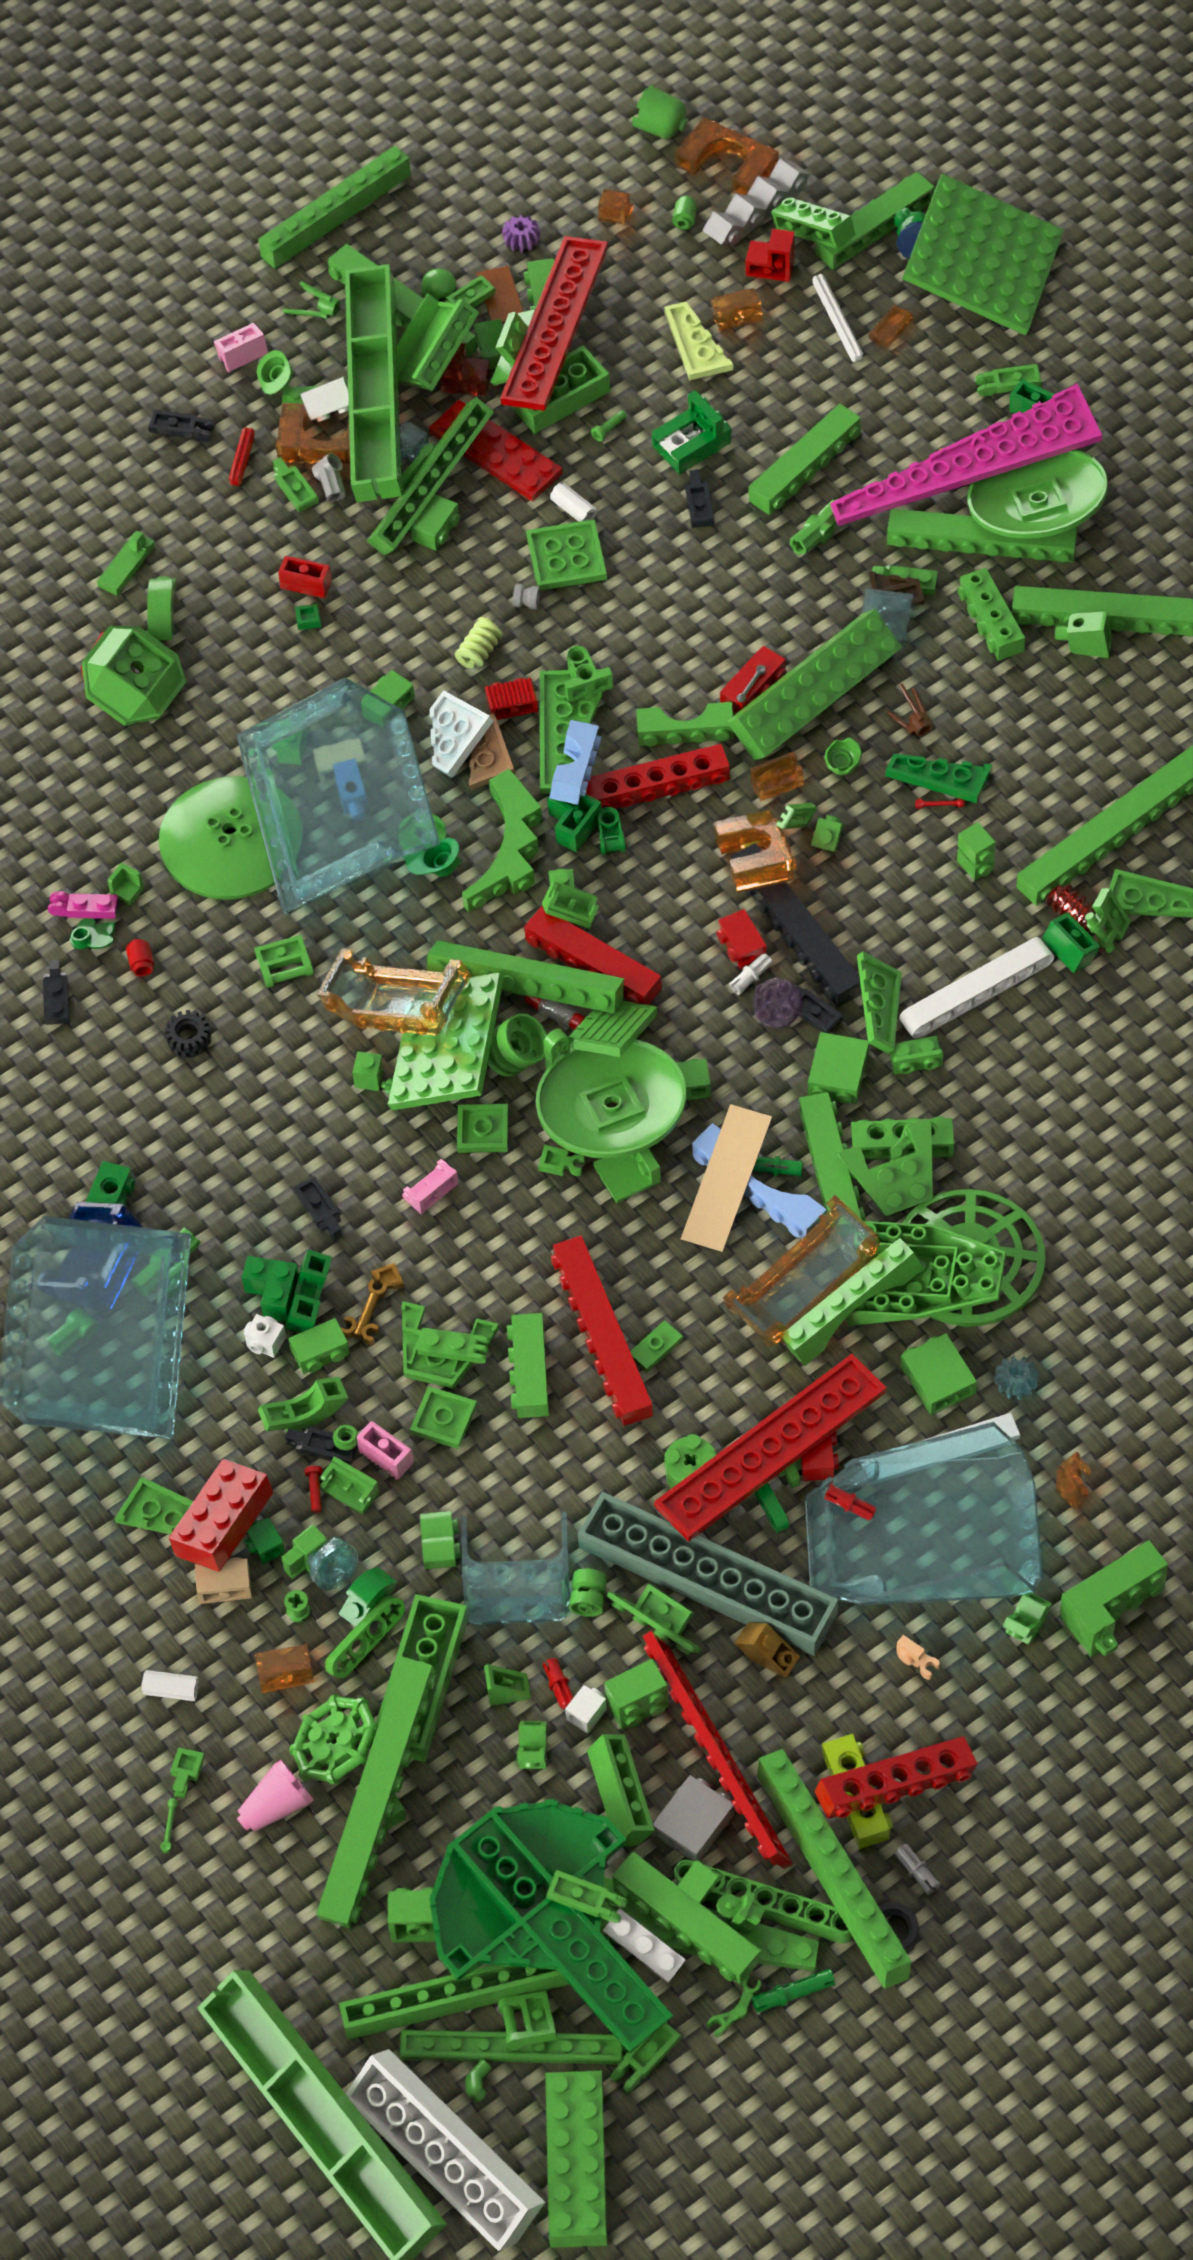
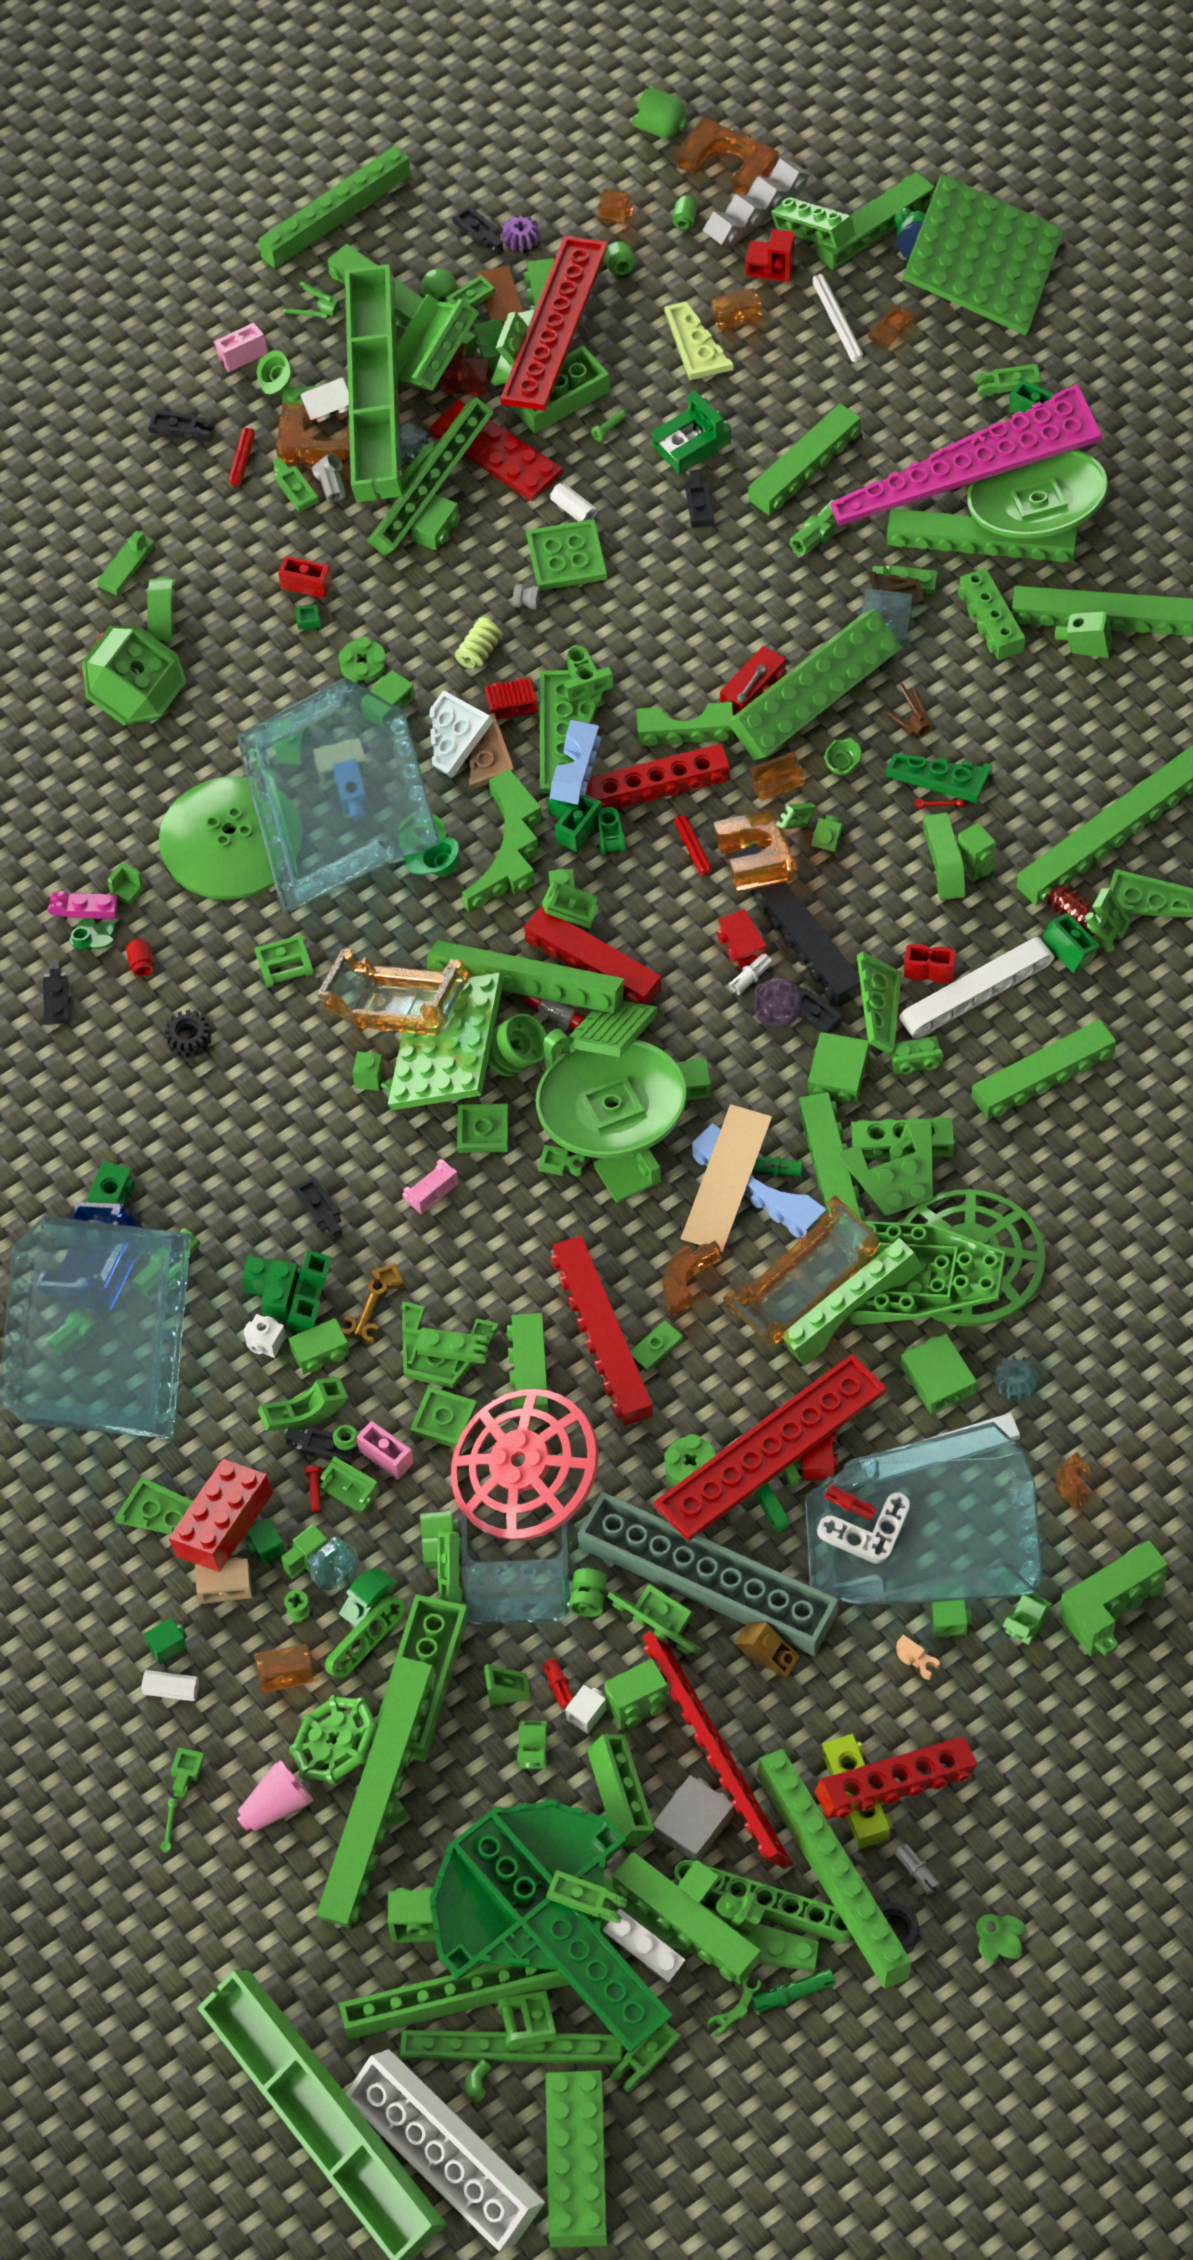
(166, 1640): none -> green brick
(358, 649): none -> bright green plate
(448, 1566): none -> bright green hinge
(479, 229): none -> black hinge
(532, 1471): none -> coral dish
(620, 258): none -> bright green head
(680, 1271): none -> clear orange arch
(693, 845): none -> red axle
(868, 1540): none -> white beam
(929, 963): none -> red brick
(945, 856): none -> bright green beam
(950, 1618): none -> bright green brick
(1003, 1939): none -> bright green plate
(1043, 1069): none -> bright green brick

